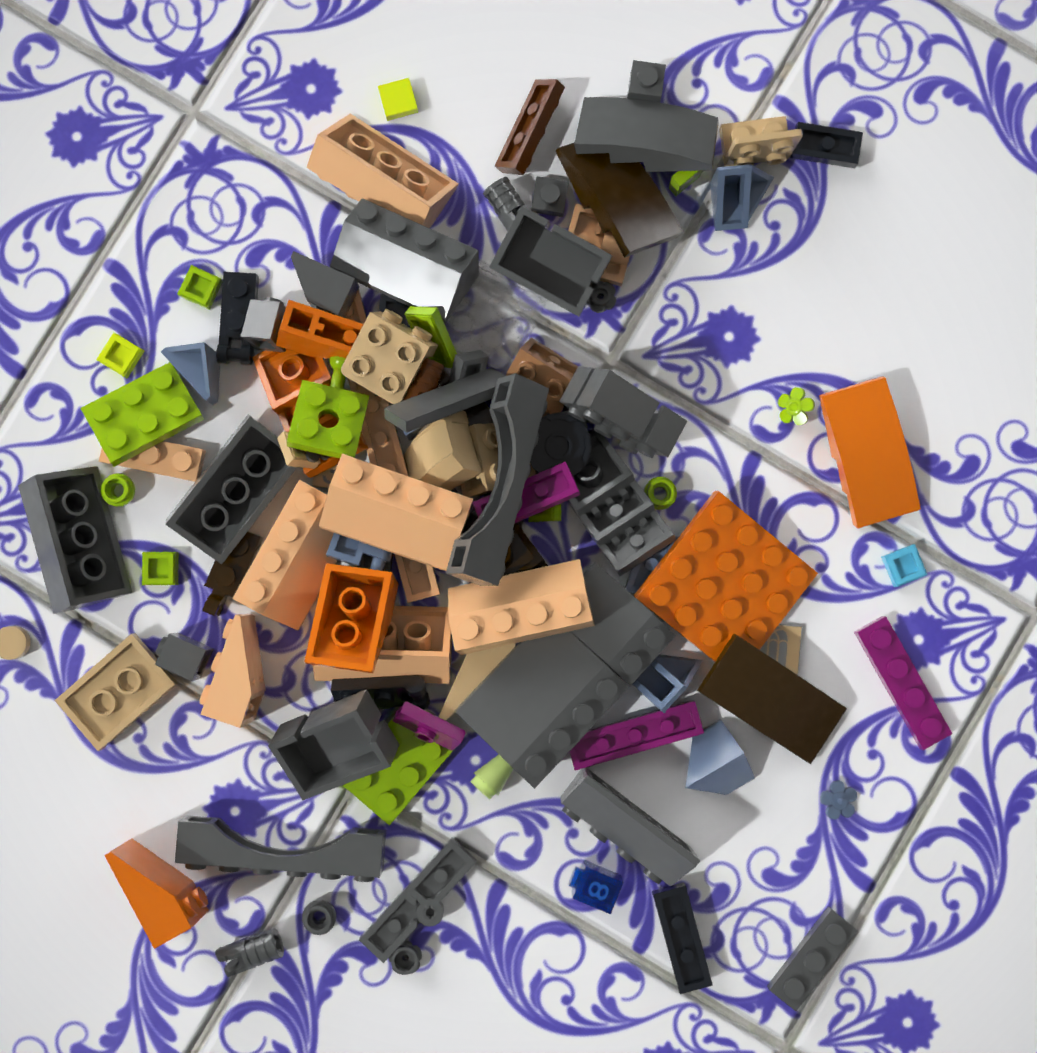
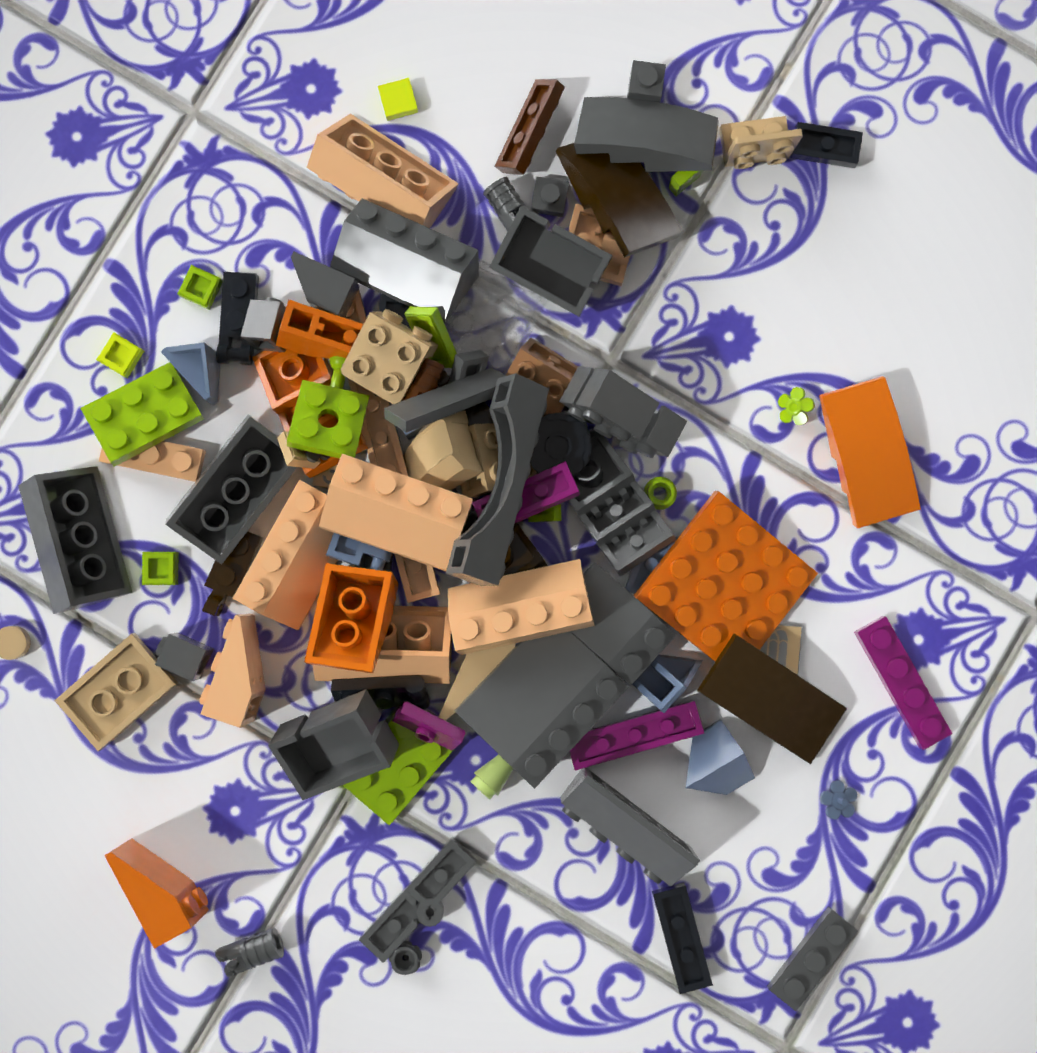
(108, 487): lime plate -> none
(213, 843): dark grey arch -> none
(314, 926): dark grey plate -> none
(595, 886): clear blue brick -> none
(609, 300): dark grey plate -> none
(737, 194): sand blue slope -> none
(904, 565): medium azure tile -> none

